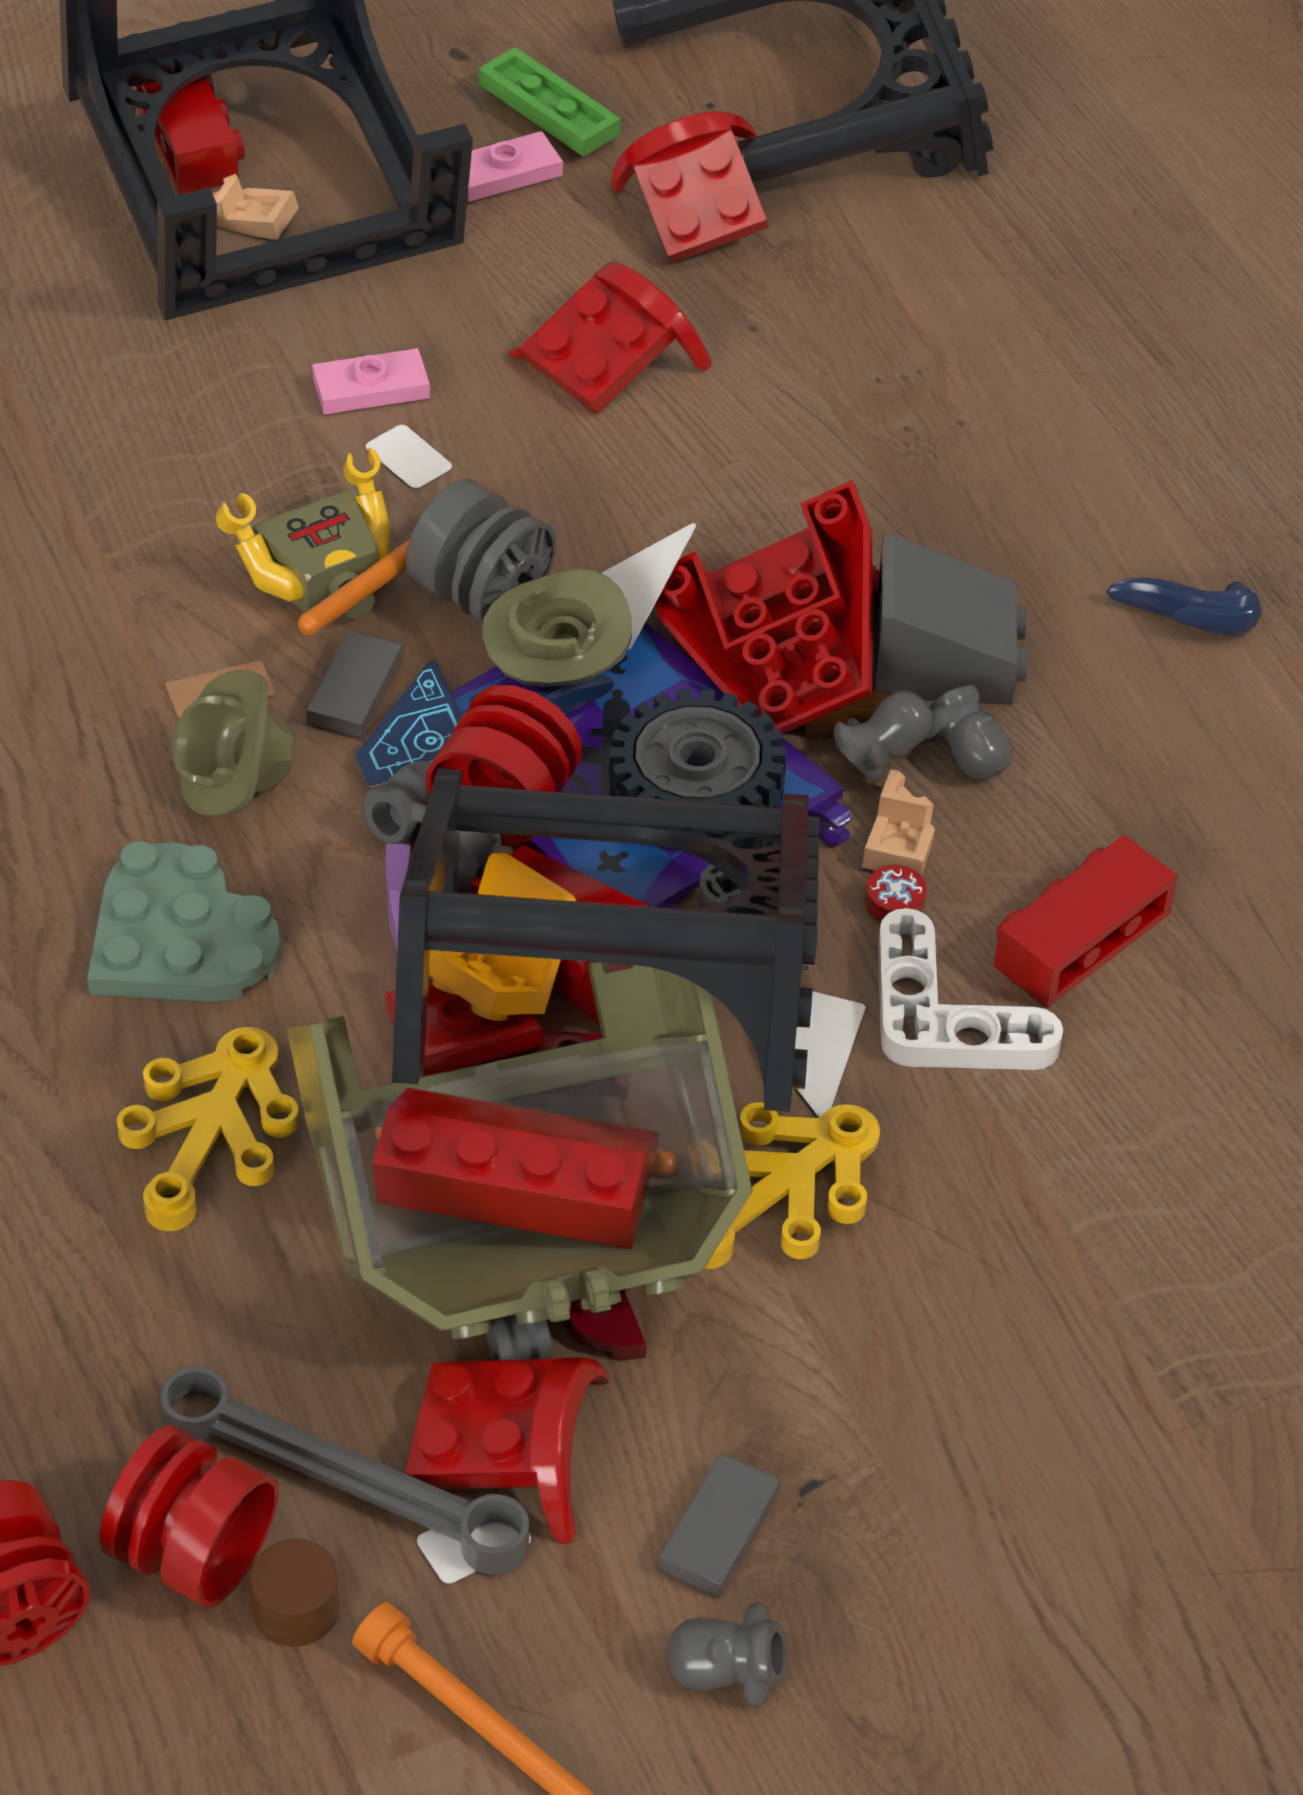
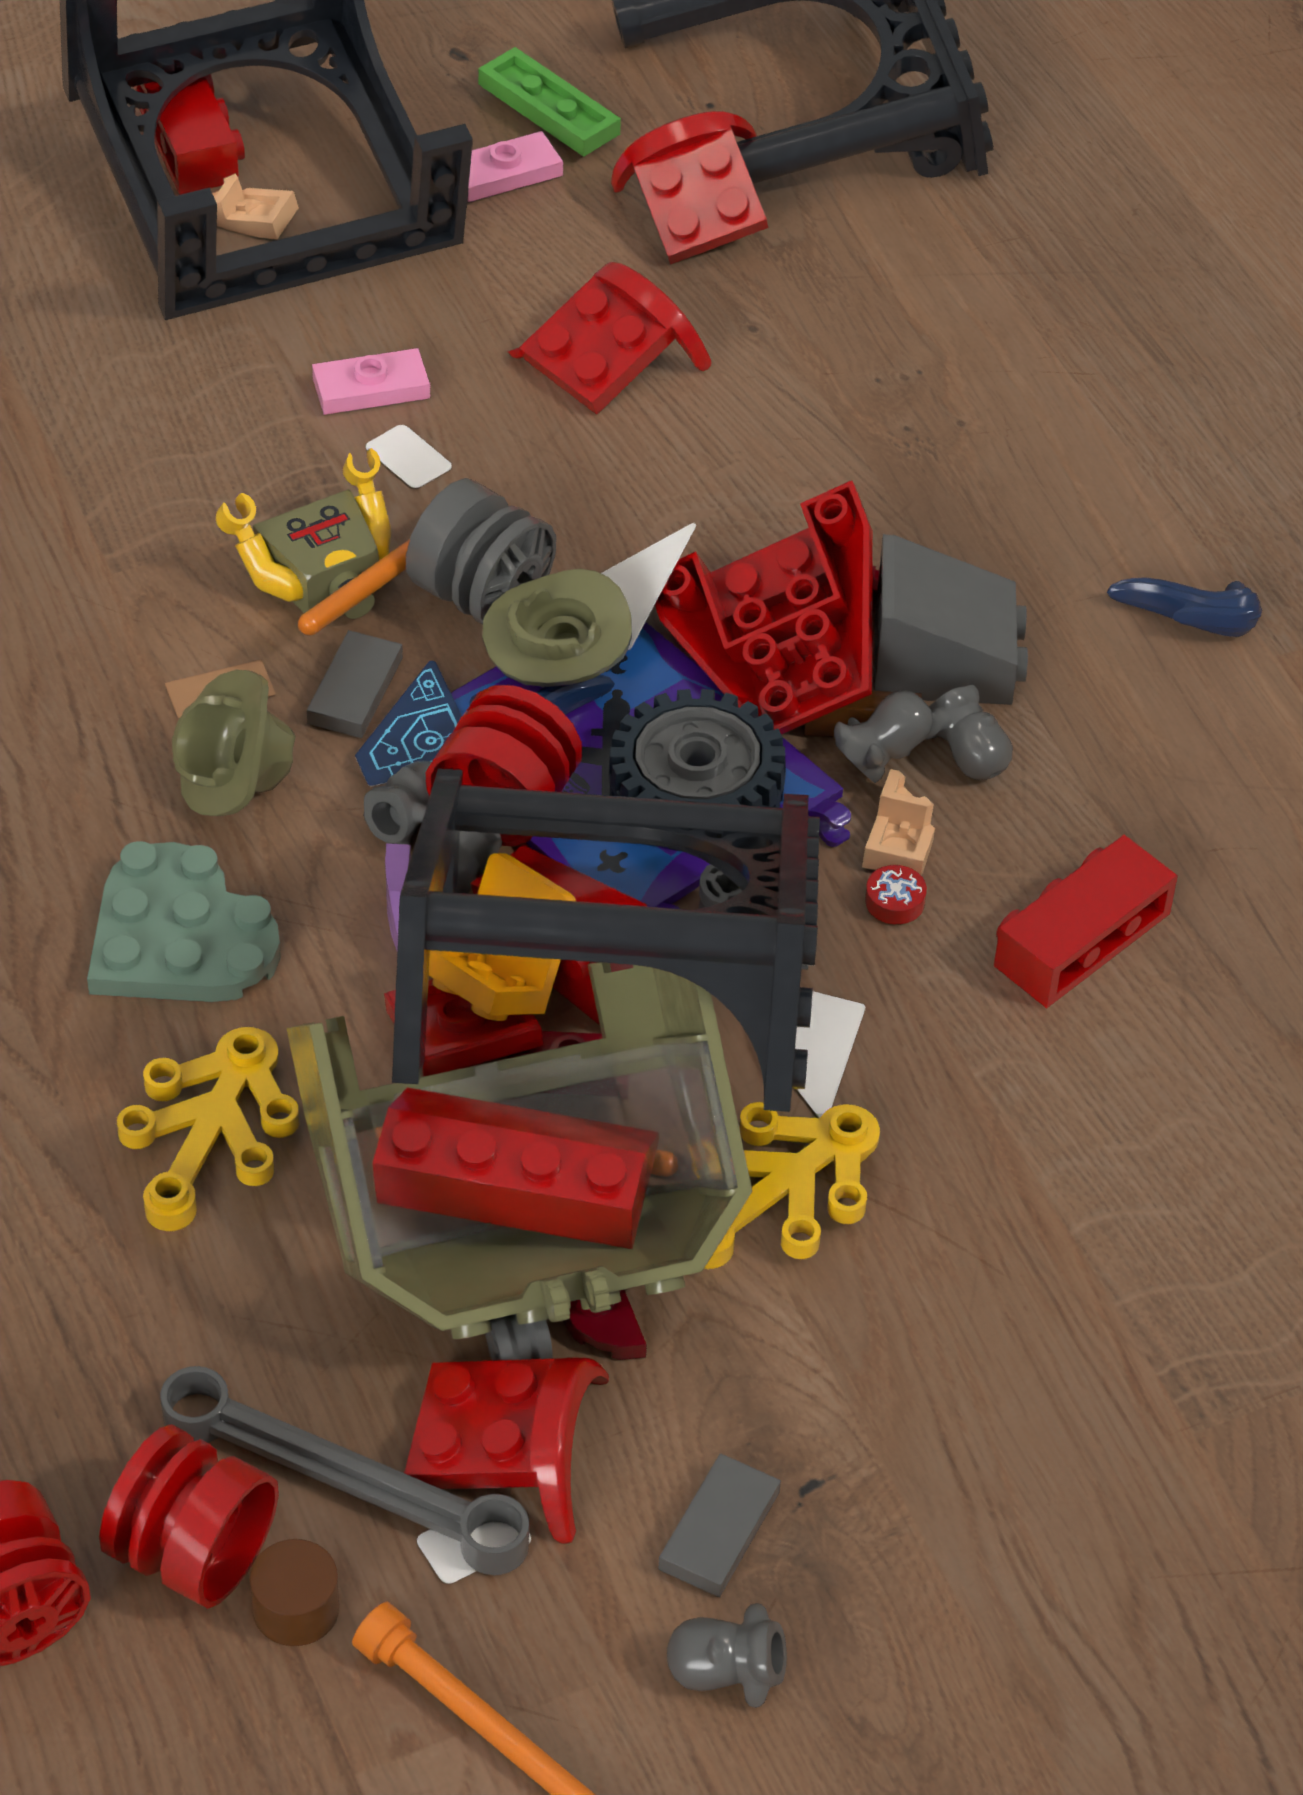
(938, 1023): white beam -> none

